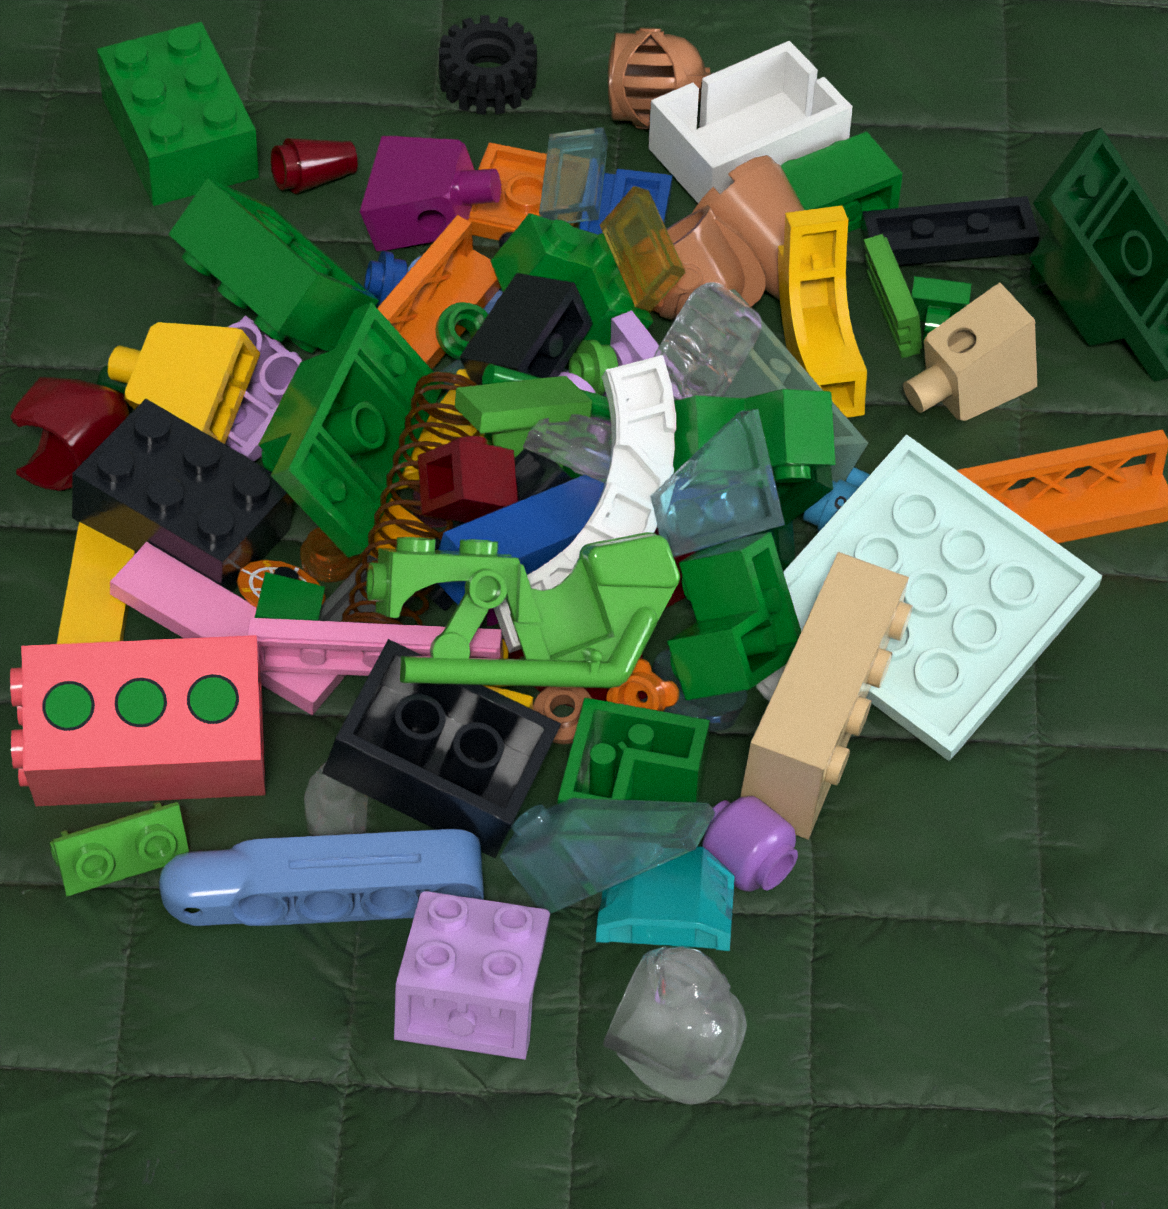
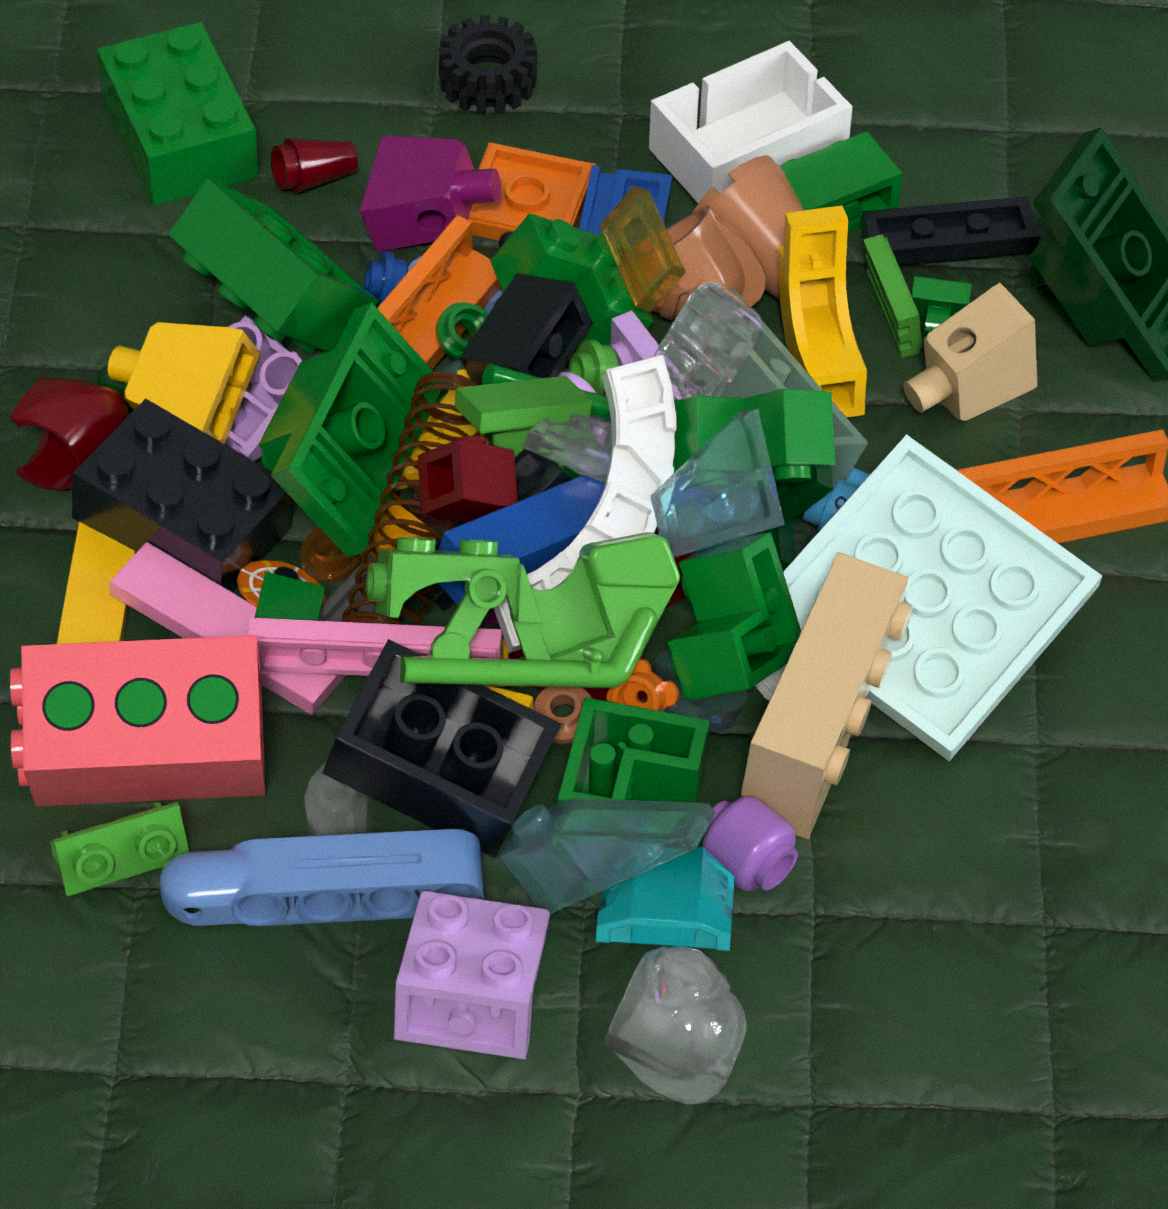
(574, 175): clear light blue tile -> none
(647, 67): nougat helmet -> none

